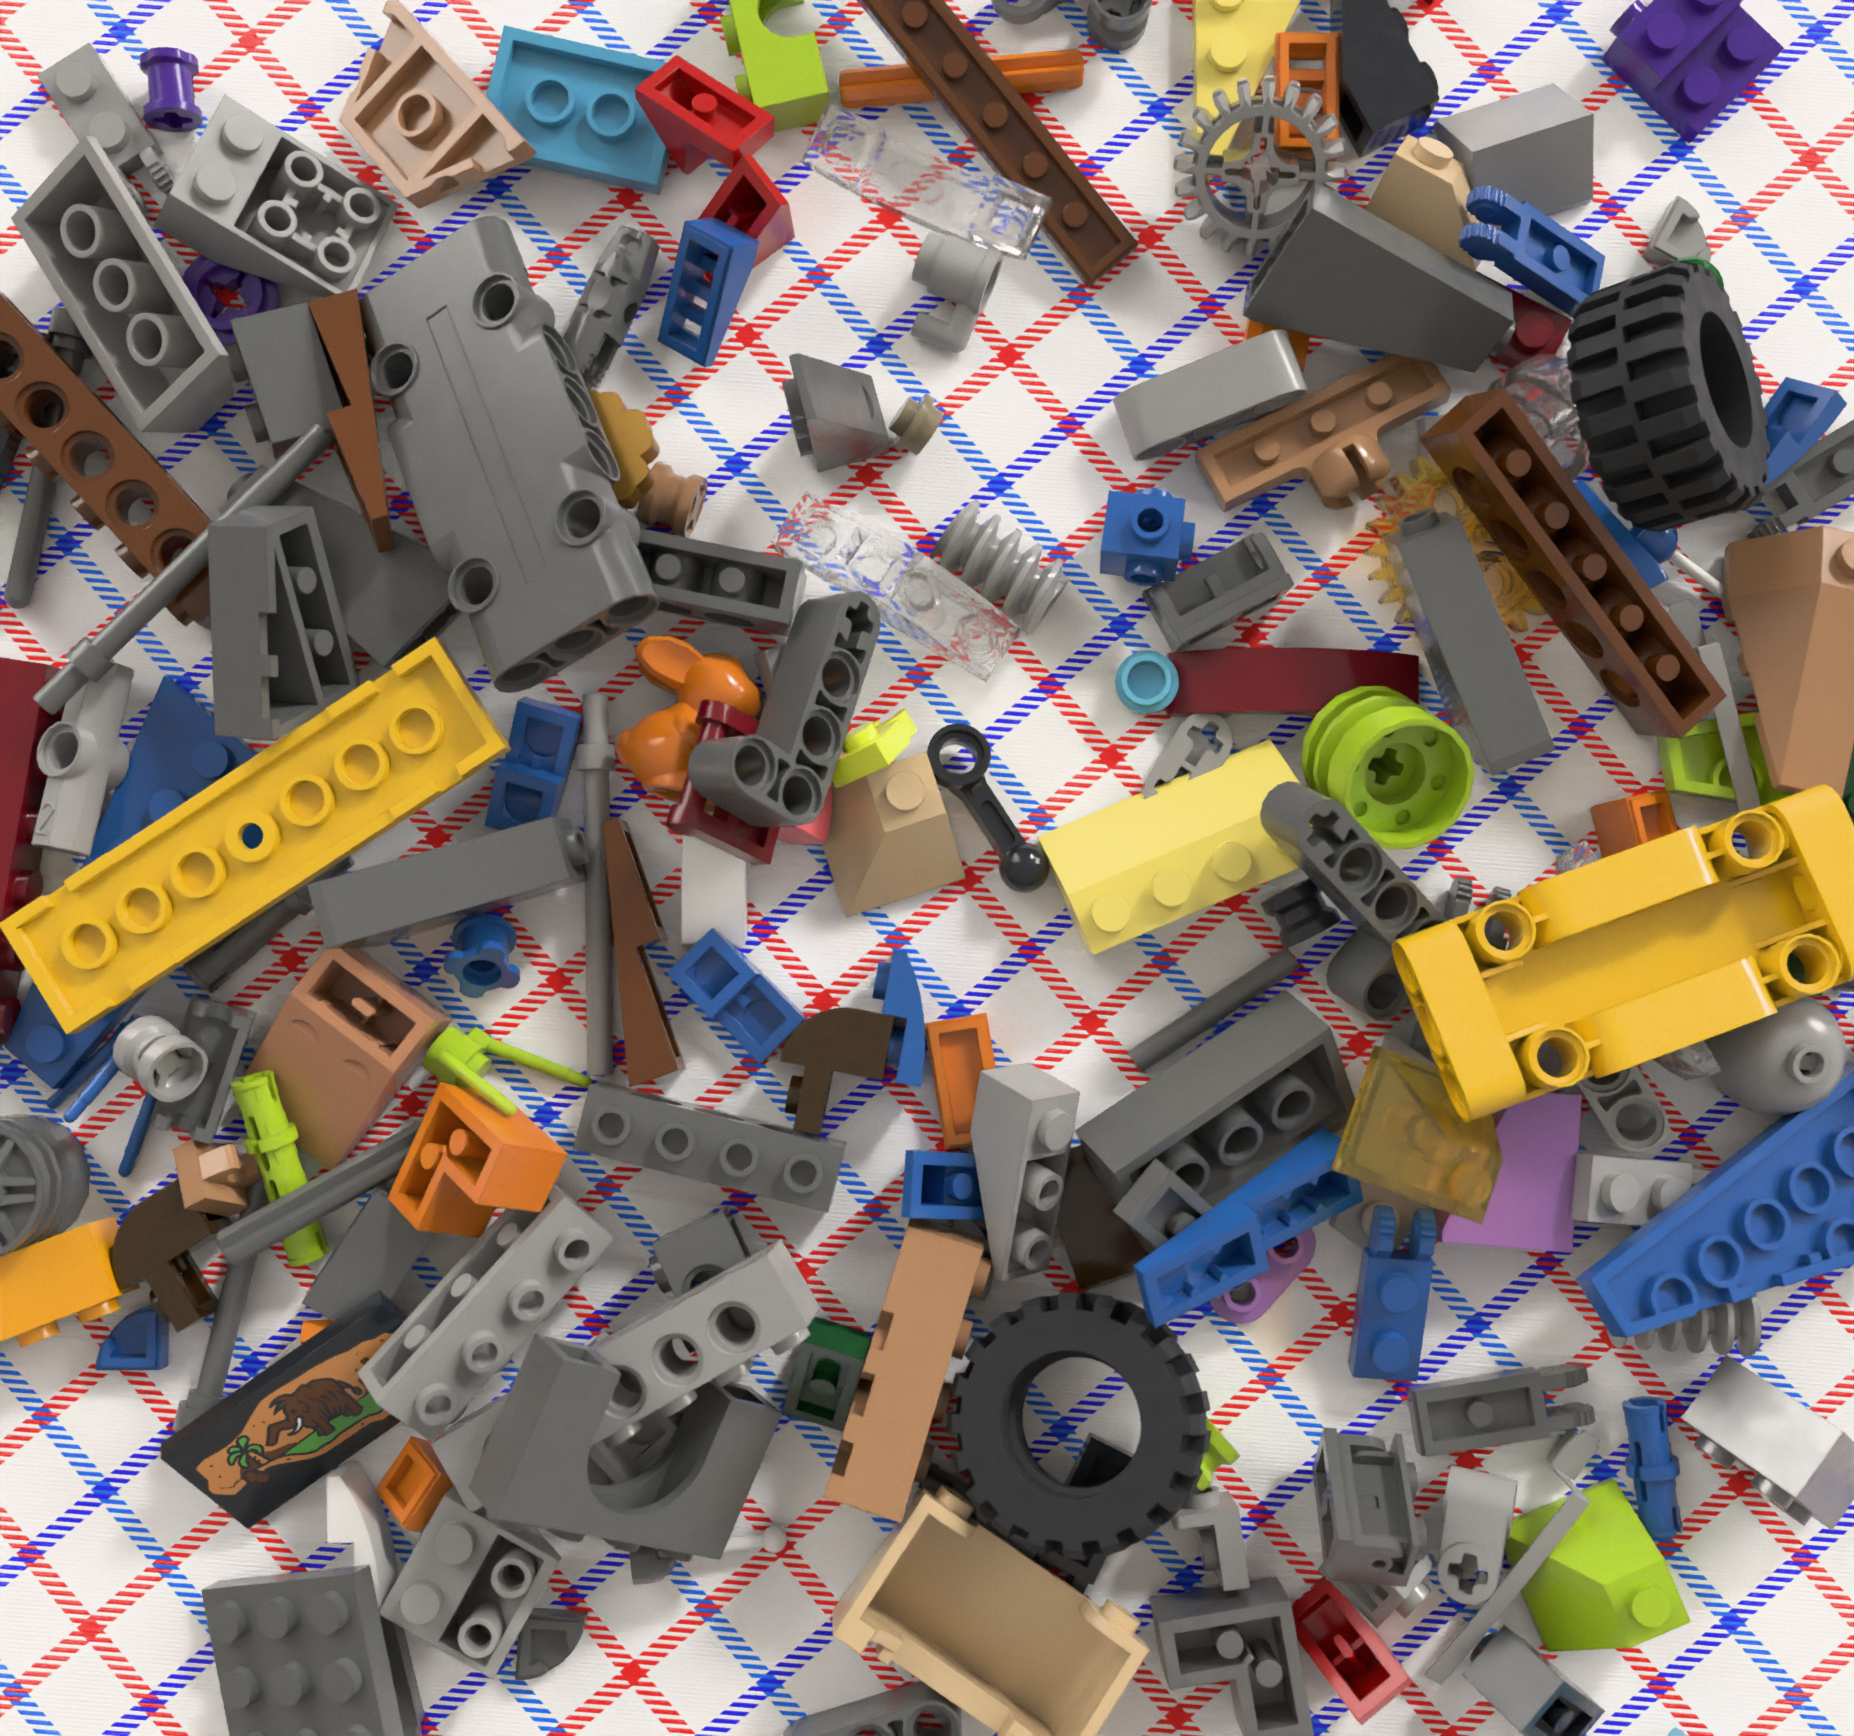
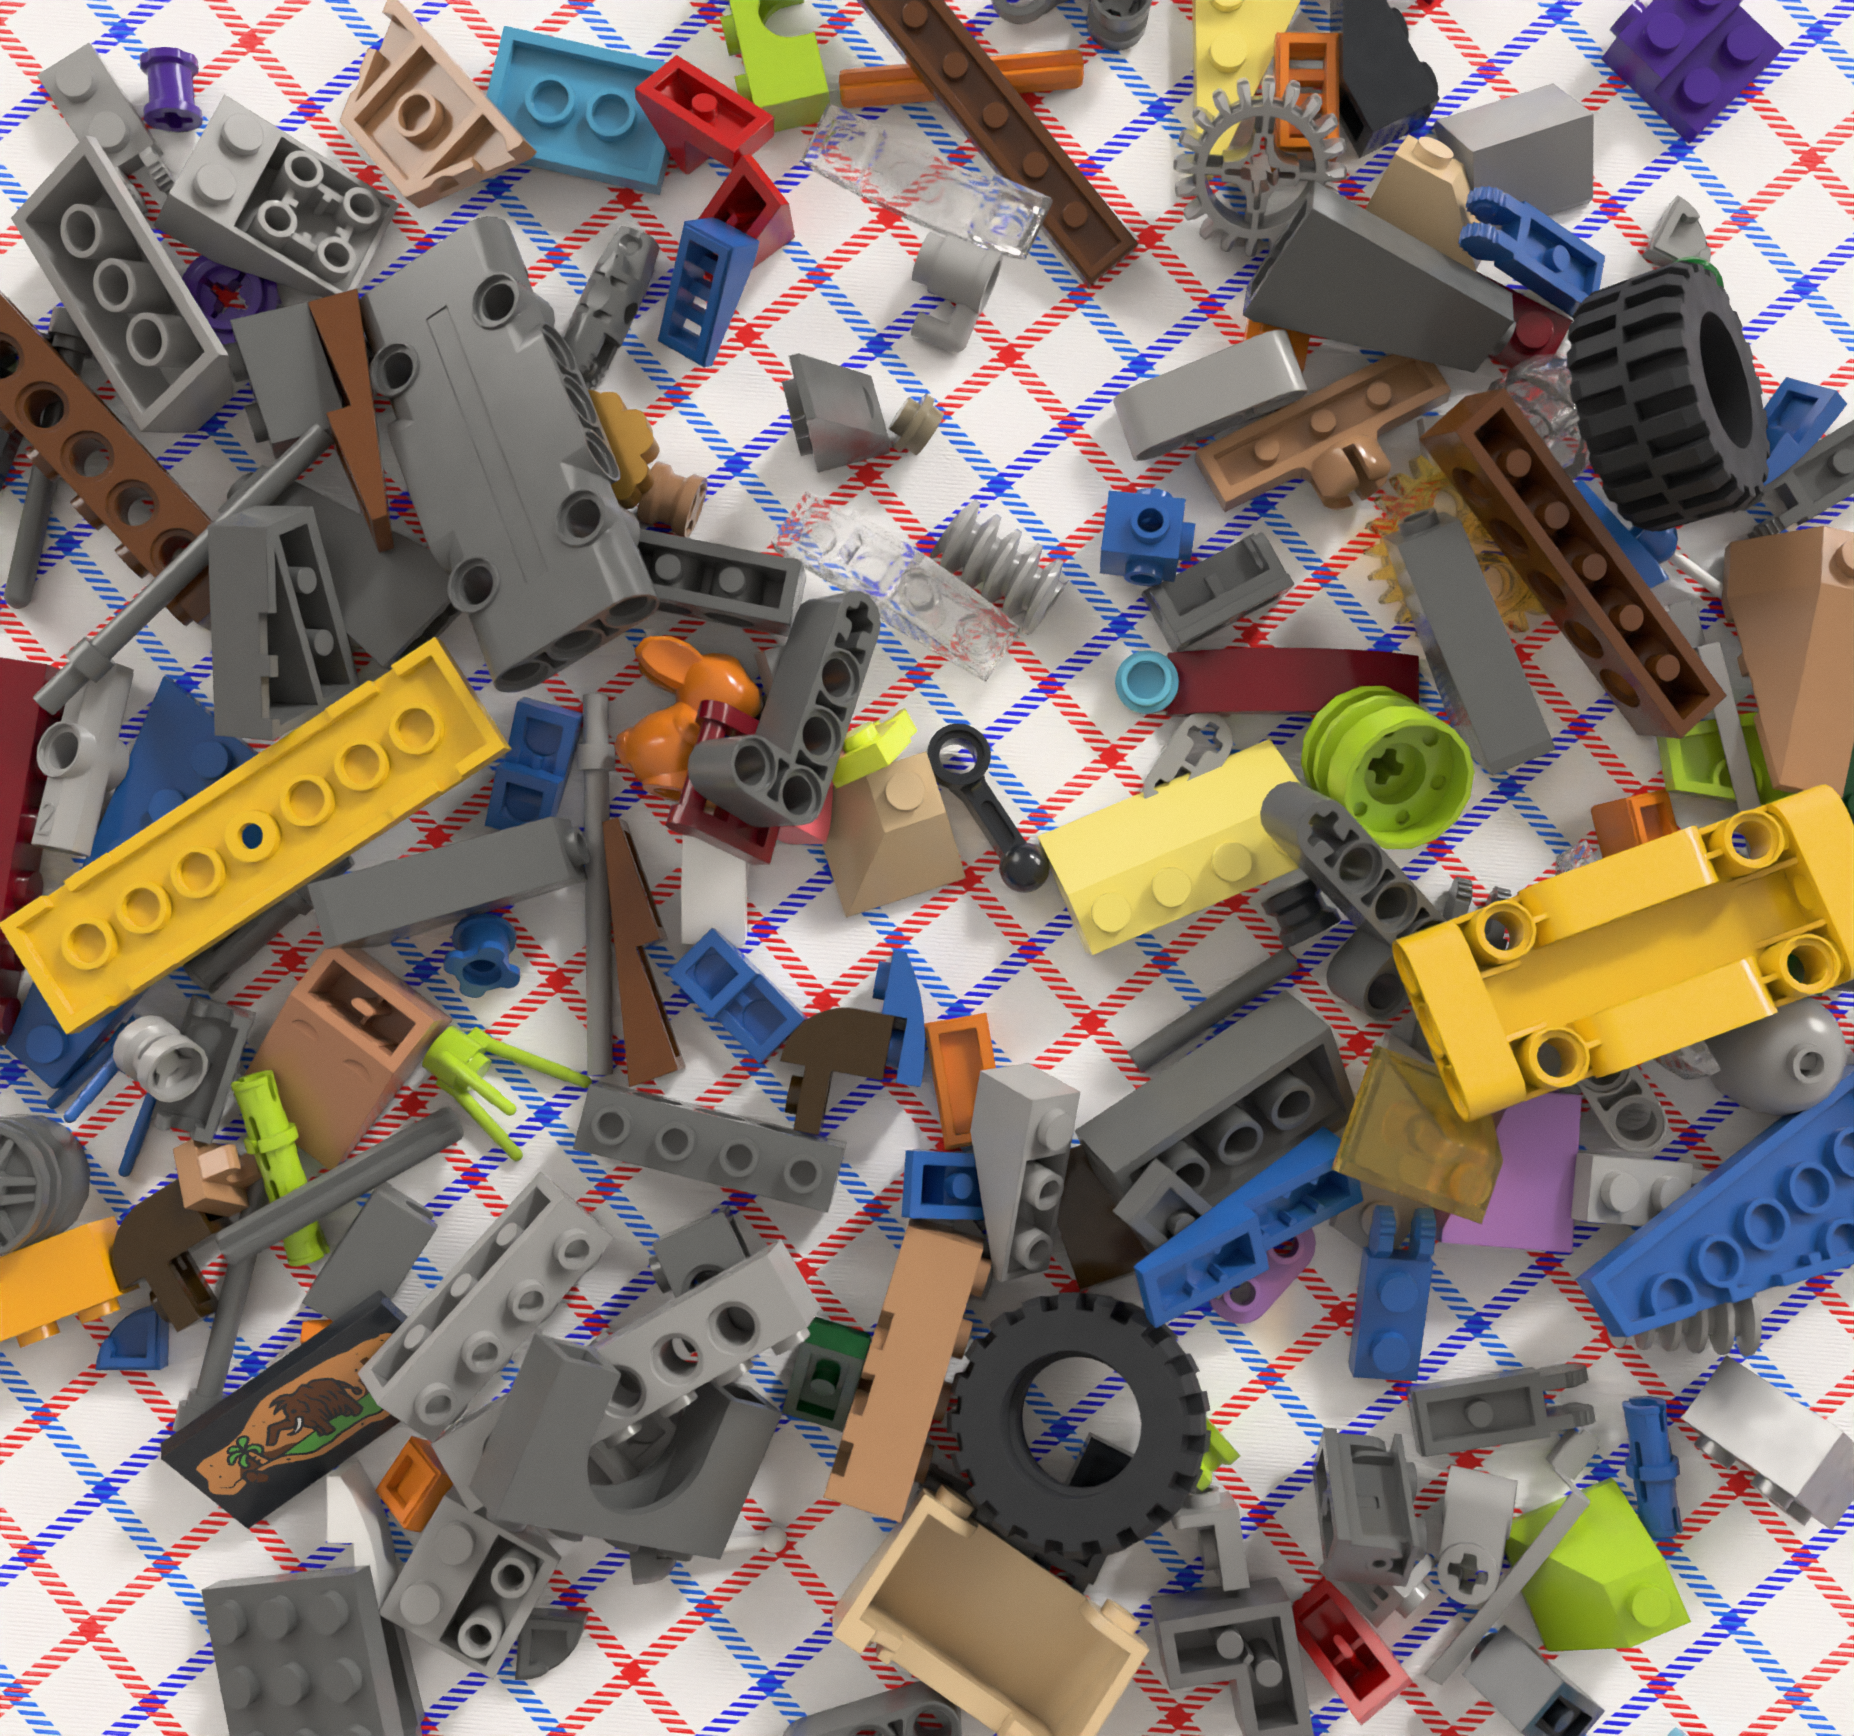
(471, 1162): orange brick -> none

